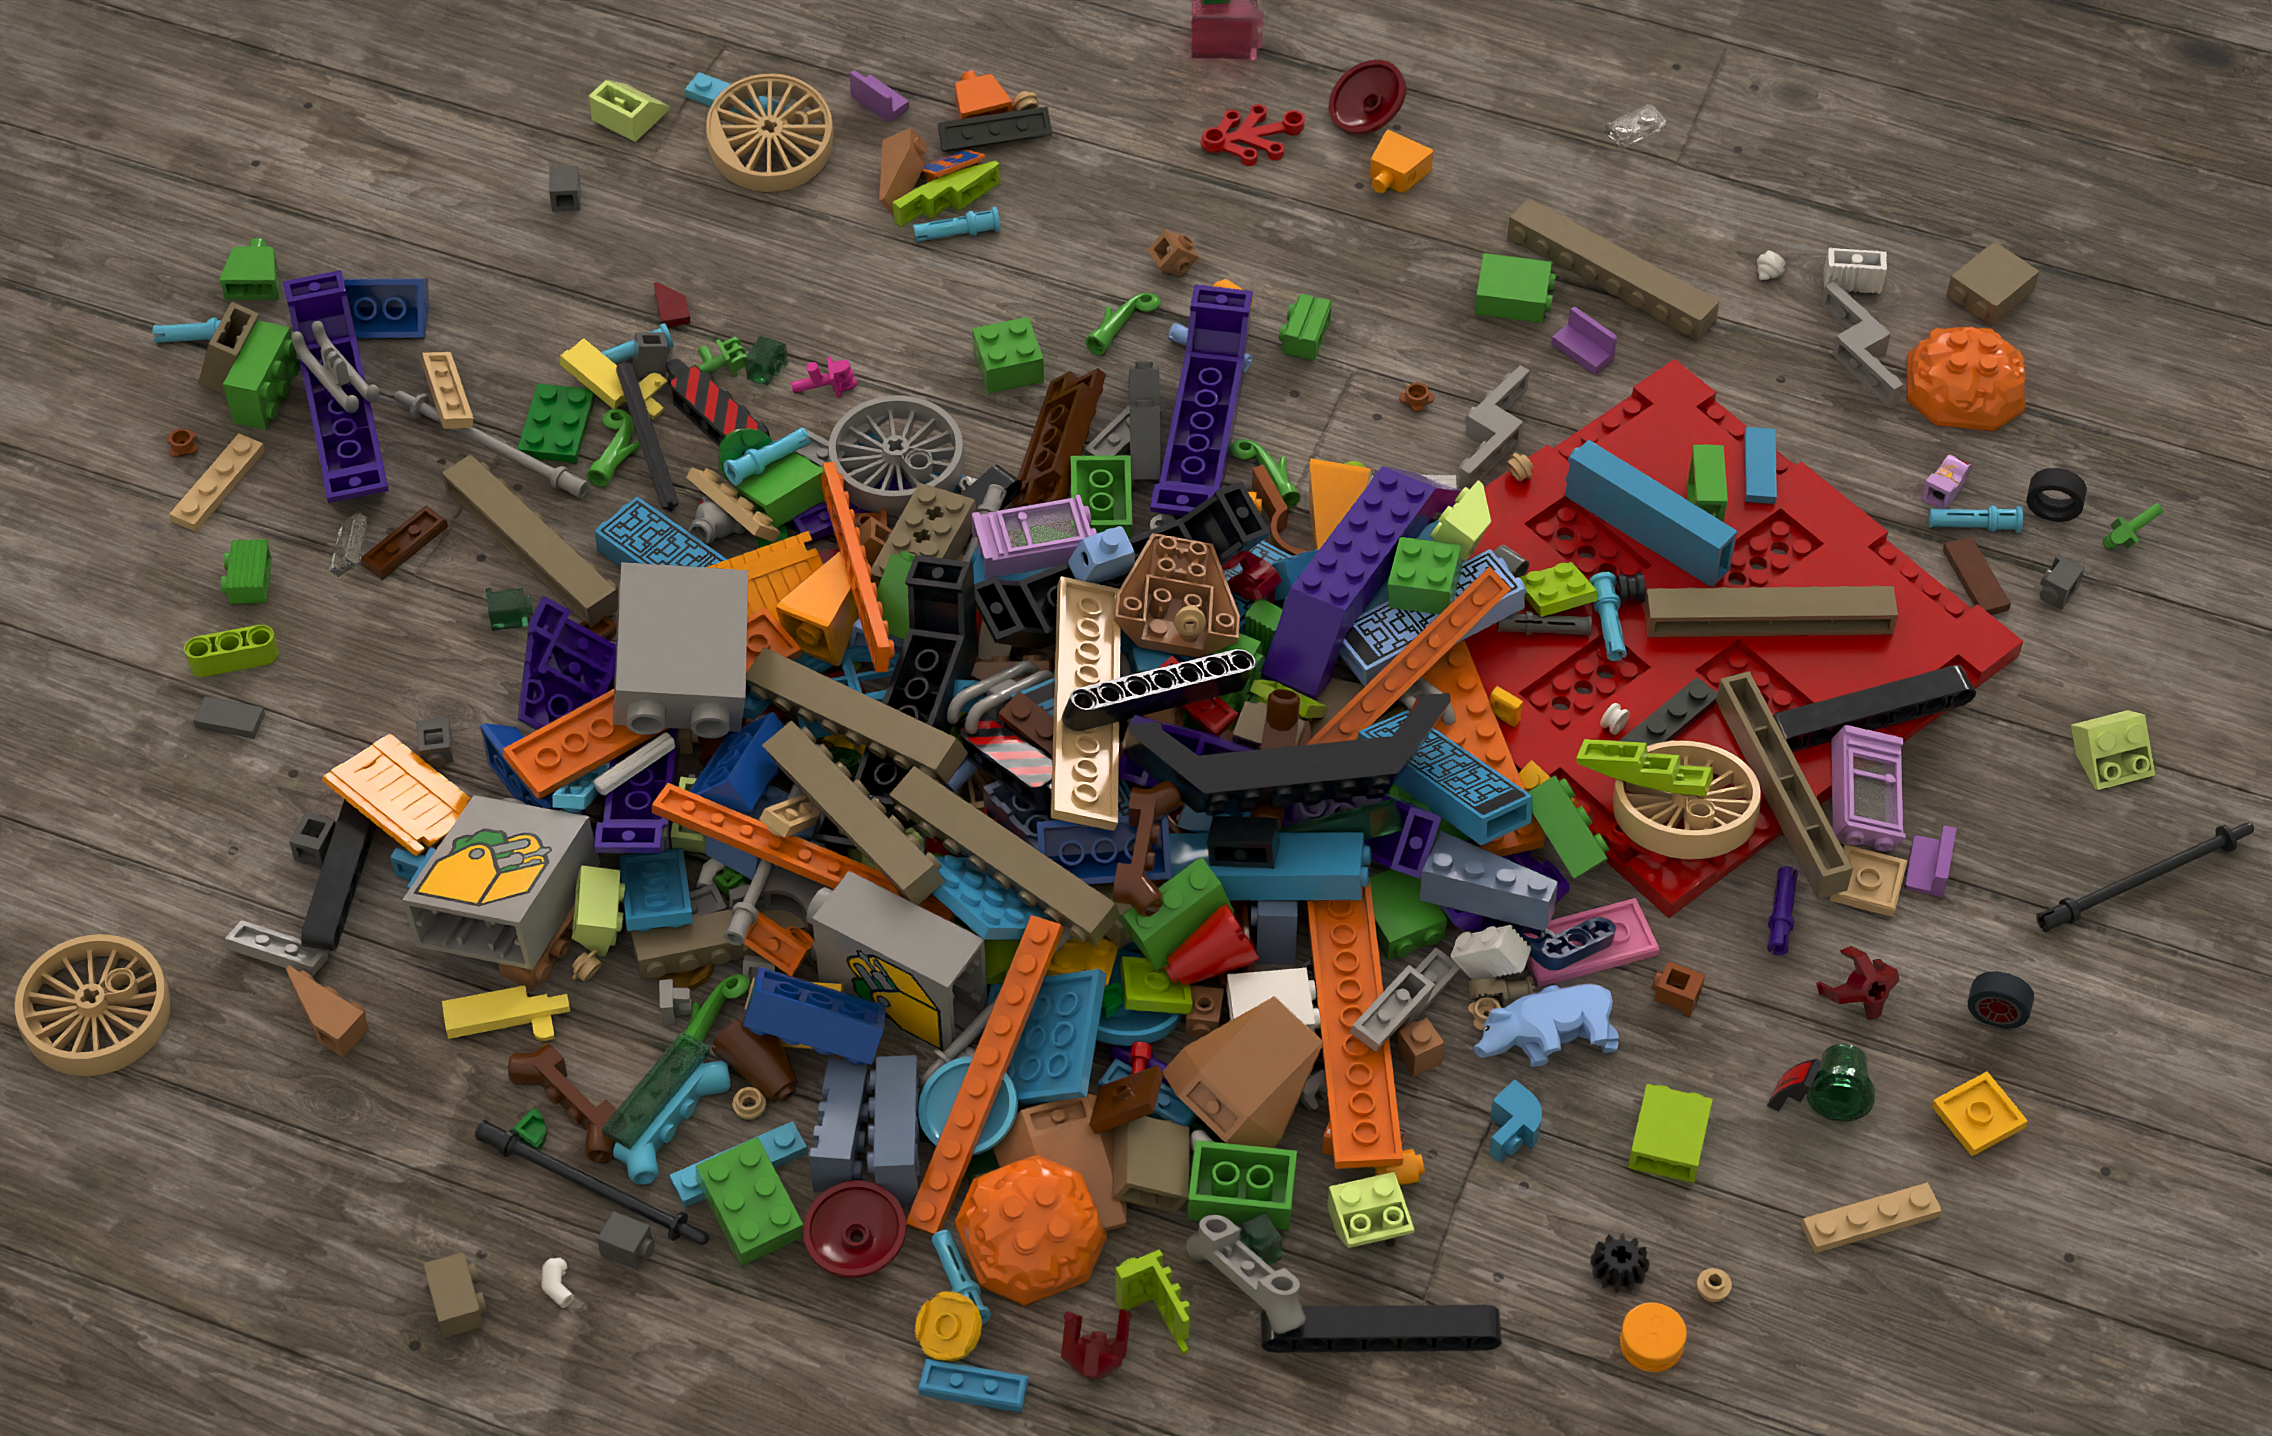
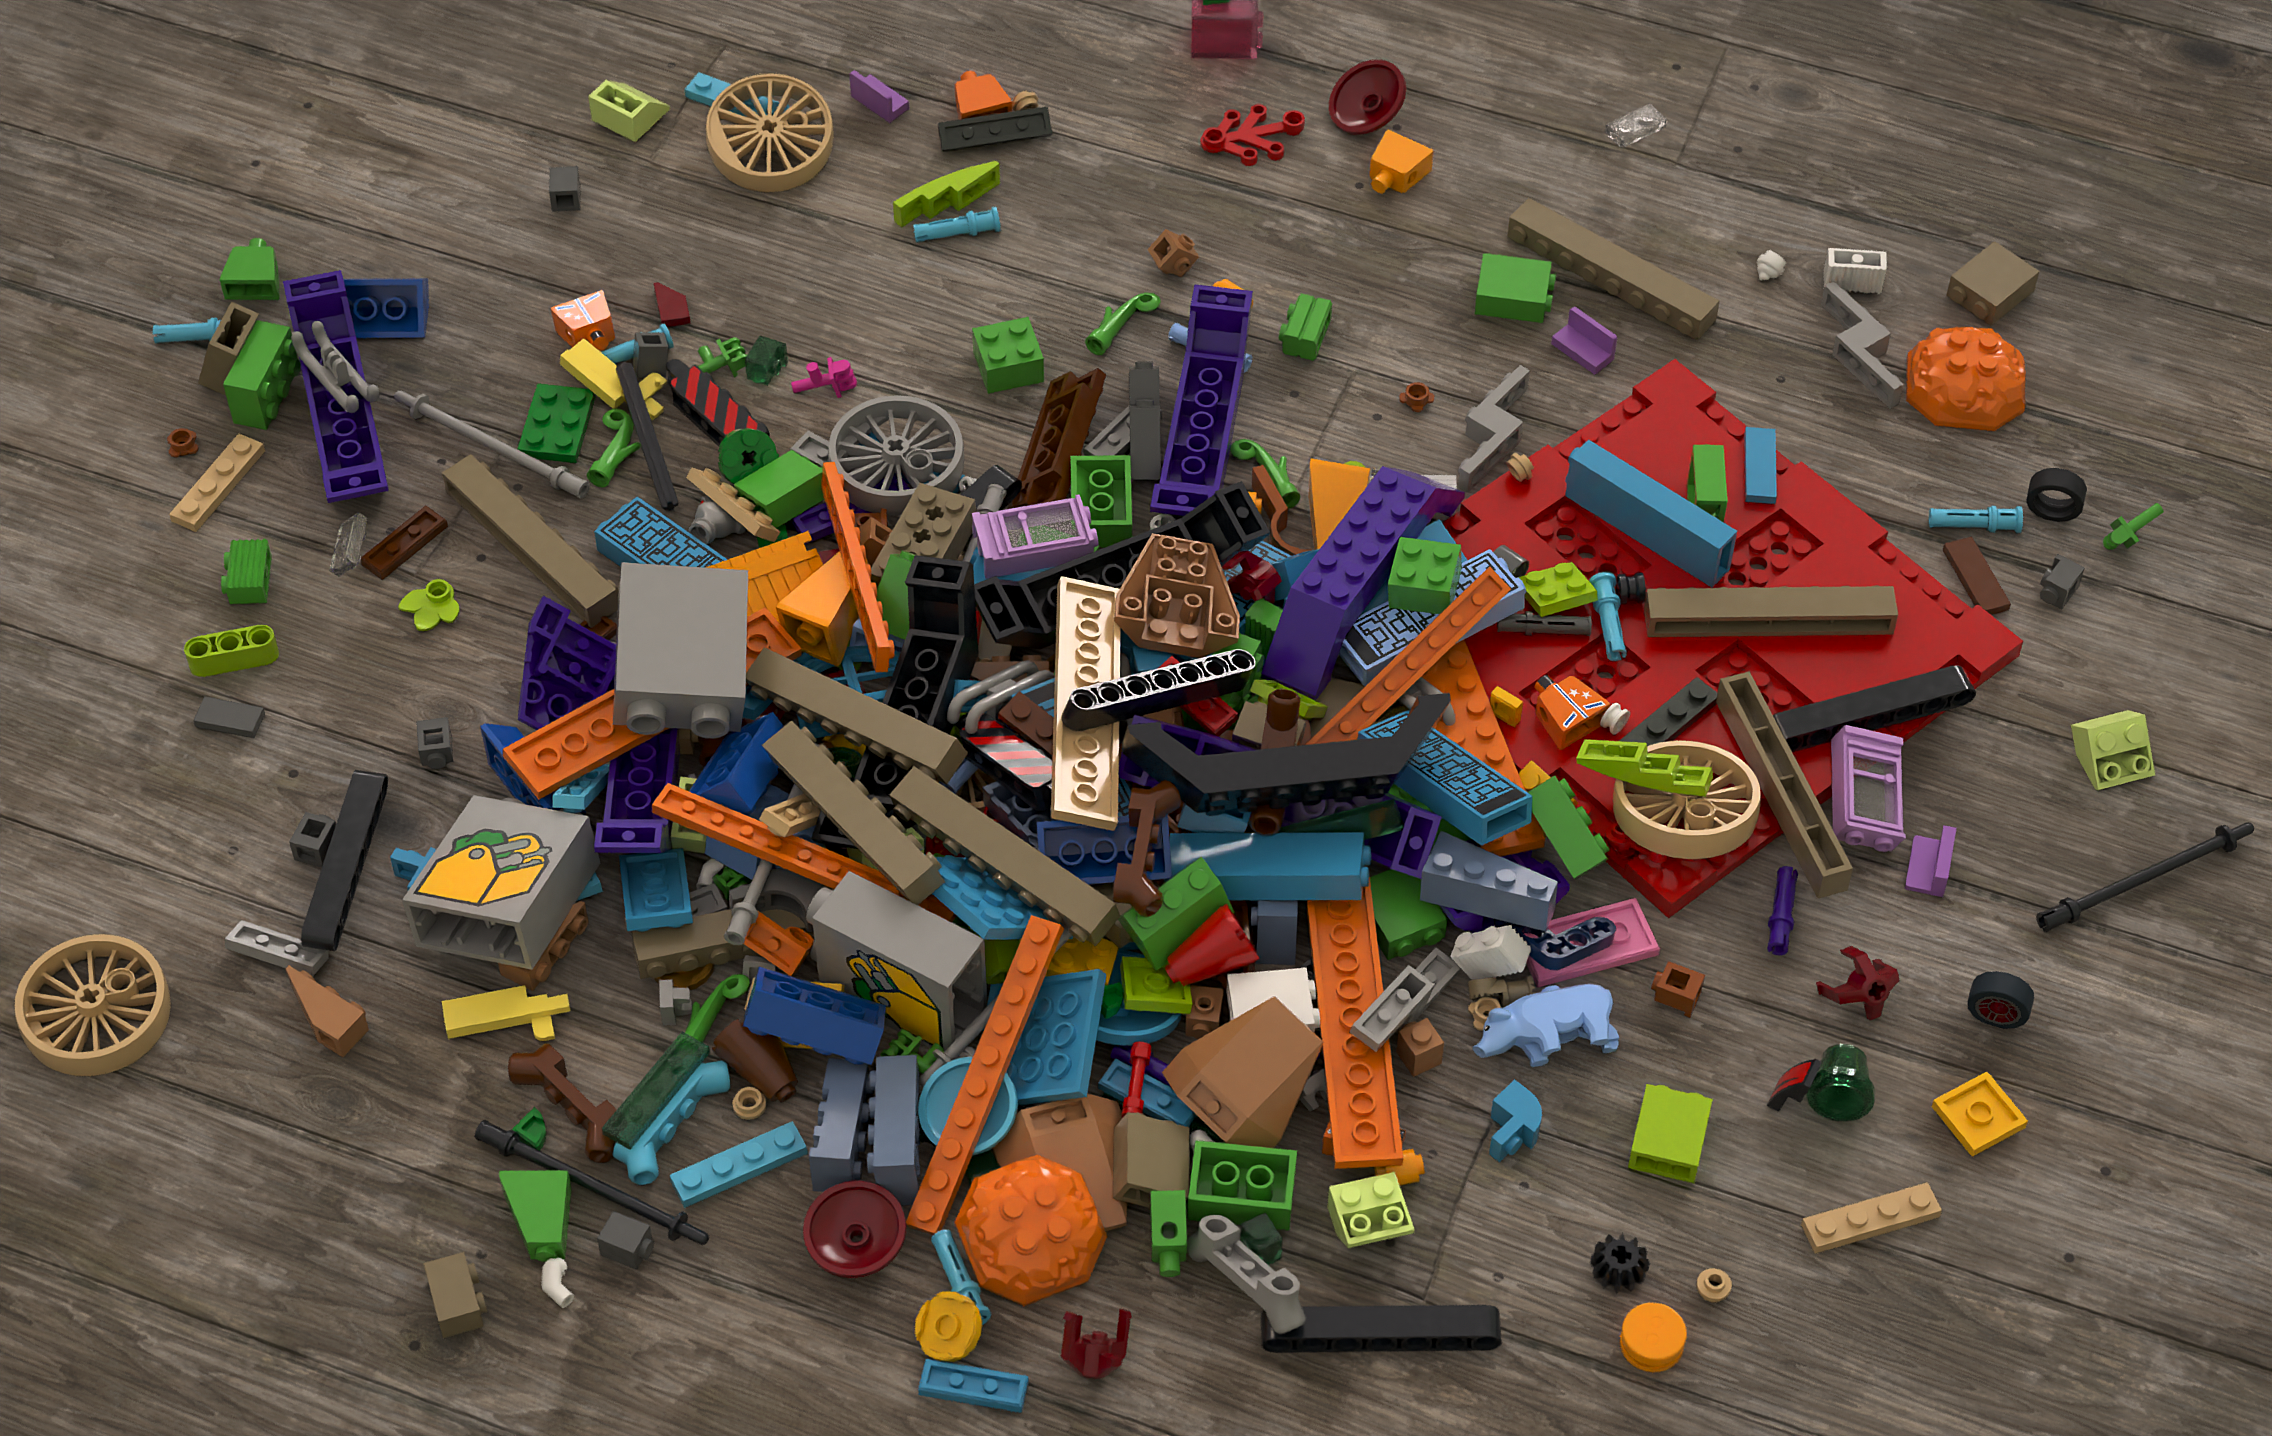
(399, 793): door -> none
(431, 607): none -> lime plate
(447, 390): tan plate -> none
(508, 608): clear green brick -> none
(540, 1209): none -> bright green slope
(584, 318): none -> orange torso
(586, 966): tan plate -> none
(596, 908): yellowish green slope -> none
(634, 763): white axle -> none
(749, 1201): bright green brick -> none
(755, 460): medium azure pin -> none
(898, 1047): none -> bright green arm
(900, 166): medium nougat slope -> none
(951, 163): orange piece -> none
(1107, 555): light blue torso -> none
(1126, 1099): reddish brown plate -> none
(1144, 1281): lime plate -> none
(1168, 1230): none -> bright green torso
(1187, 614): tan plate -> none
(1243, 842): black brick -> none
(1464, 521): yellowish green slope -> none
(1568, 709): none -> orange torso
(1873, 881): tan plate -> none
(1947, 480): lavender leg -> none

